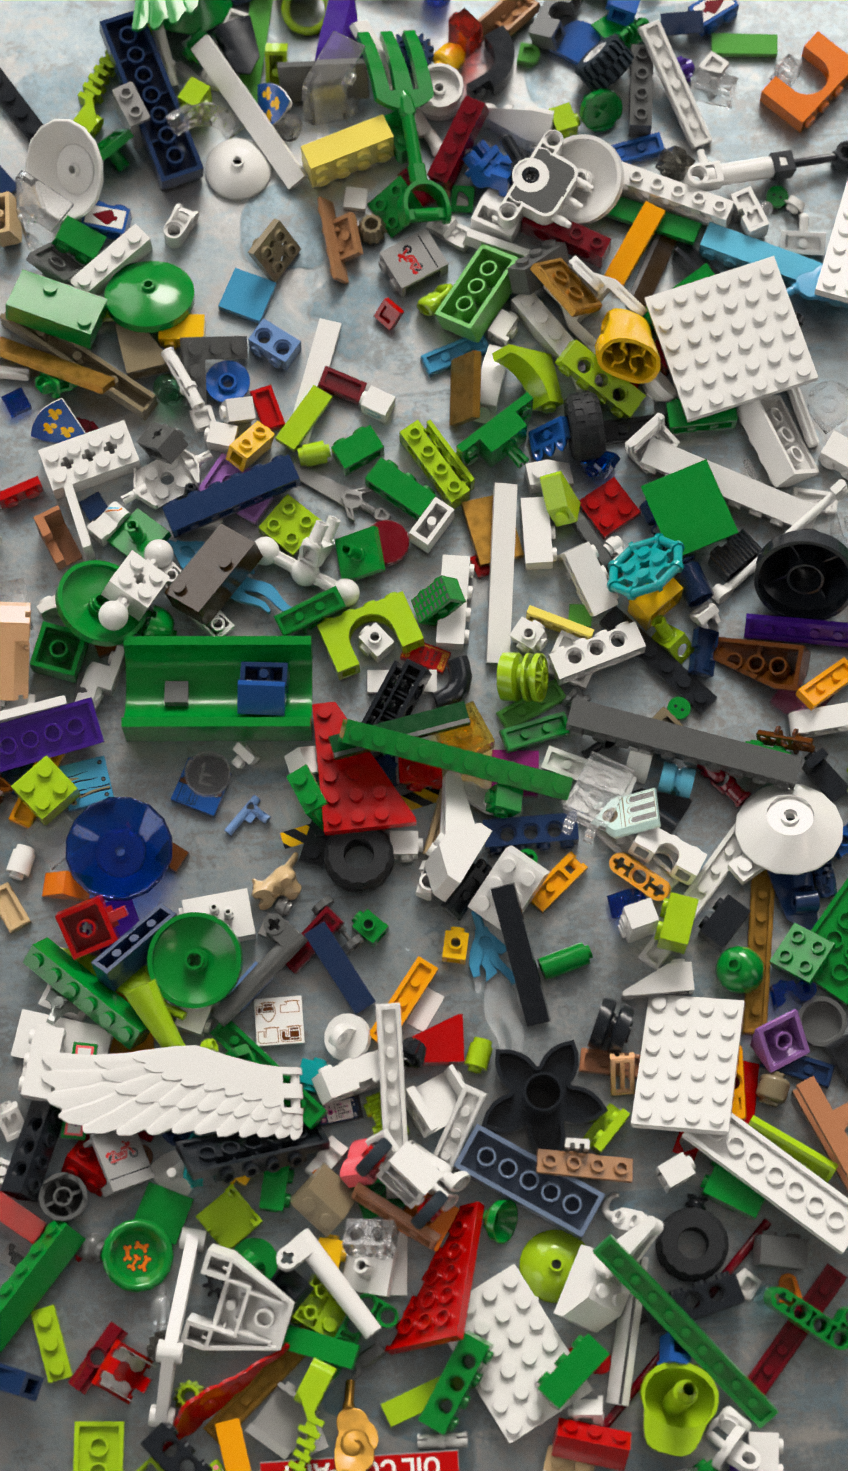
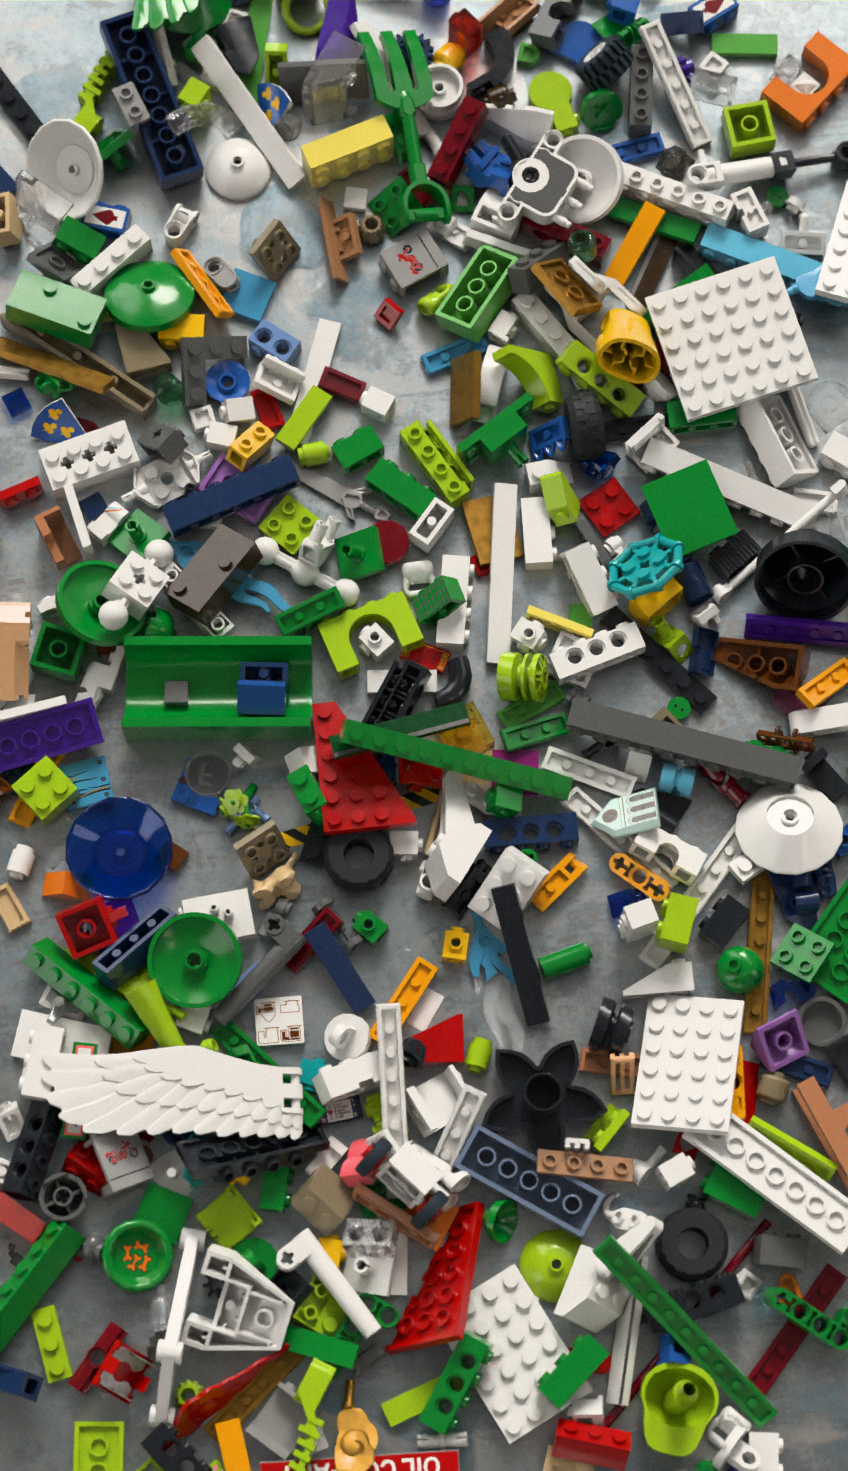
(186, 385): white pin -> none
(202, 283): none -> light orange tile
(224, 277): none -> light grey piece
(238, 802): none -> lime plant
(260, 845): none -> dark tan plate
(278, 379): none -> white bracket
(416, 573): none -> white piece
(501, 96): none -> dark brown head
(549, 90): none -> lime tile
(583, 245): none -> clear green head
(596, 795): clear tile -> none
(643, 1169): none -> white bar
(748, 129): none -> lime brick
(805, 84): none -> white tile

